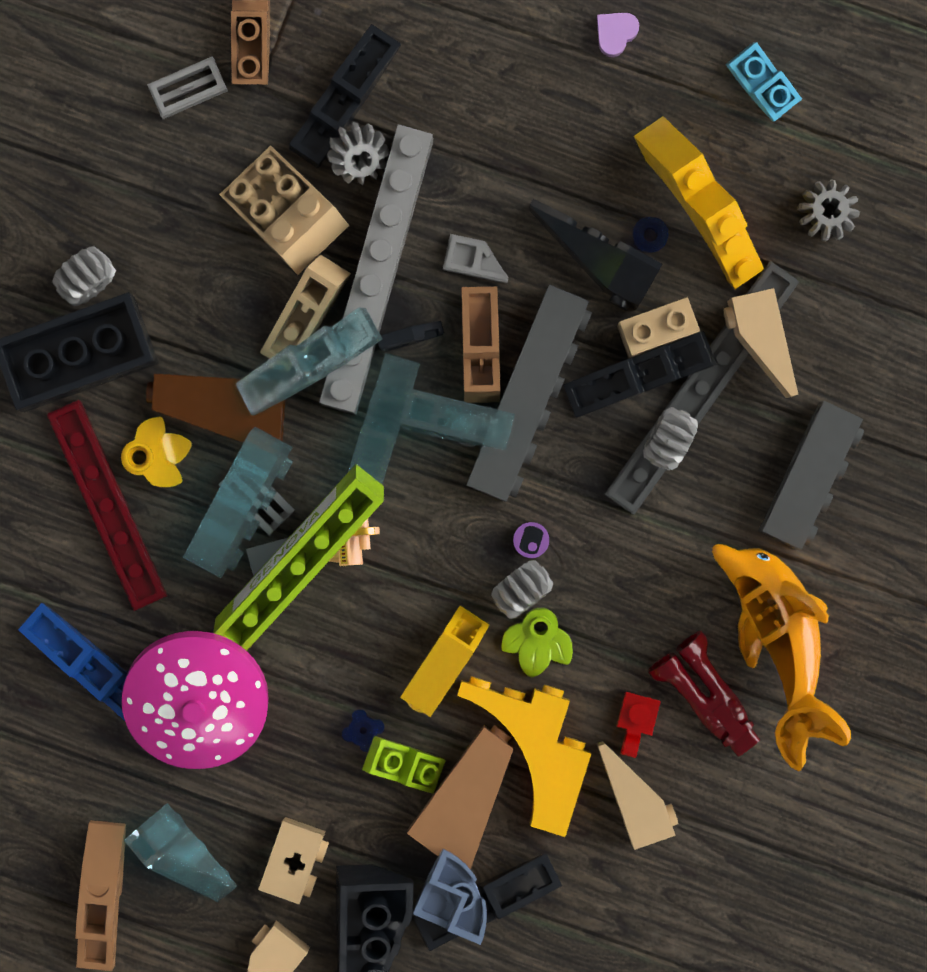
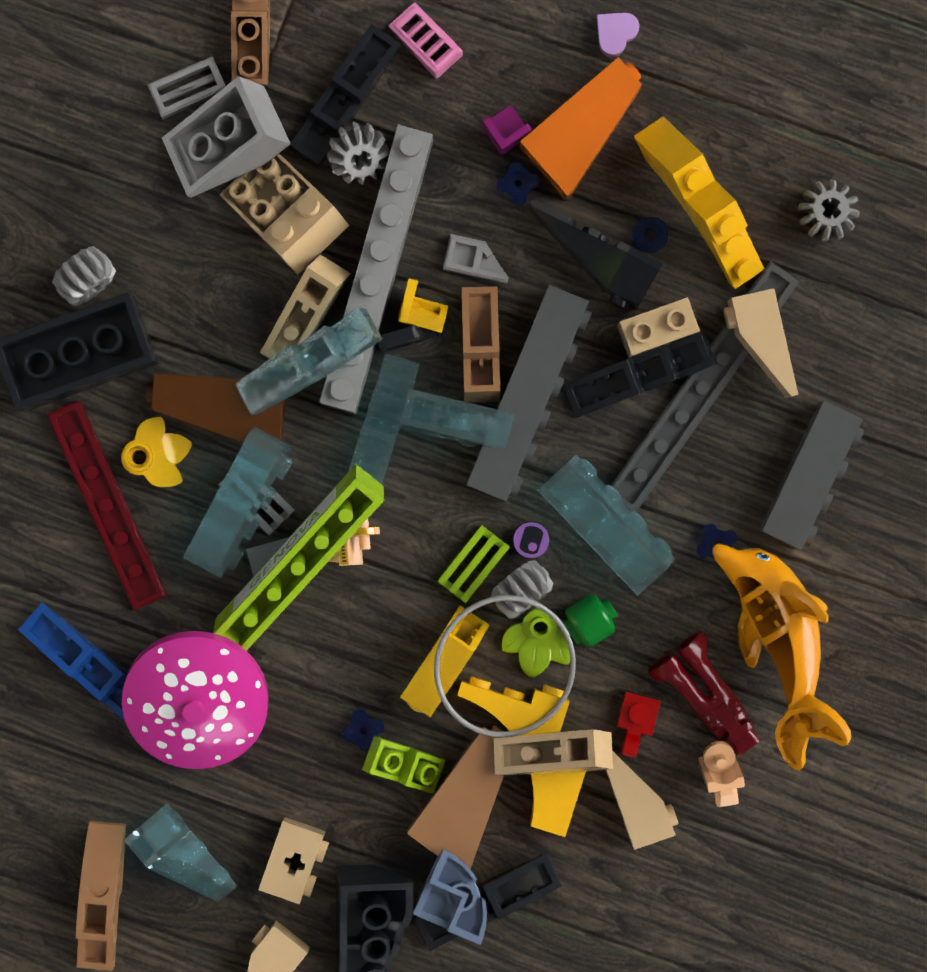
(226, 137): none -> light grey slope
(421, 311): none -> yellow tile
(443, 62): none -> bright pink slope
(443, 639): none -> light grey piece
(492, 539): none -> lime tile
(505, 130): none -> magenta panel
(520, 193): none -> clear blue plate
(553, 752): none -> tan slope
(577, 131): none -> orange slope
(590, 620): none -> green head
(607, 524): none -> clear light blue brick
(670, 438): light grey gear -> none
(711, 535): none -> clear blue plate
(721, 773): none -> light nougat hips
(763, 82): medium azure slope -> none

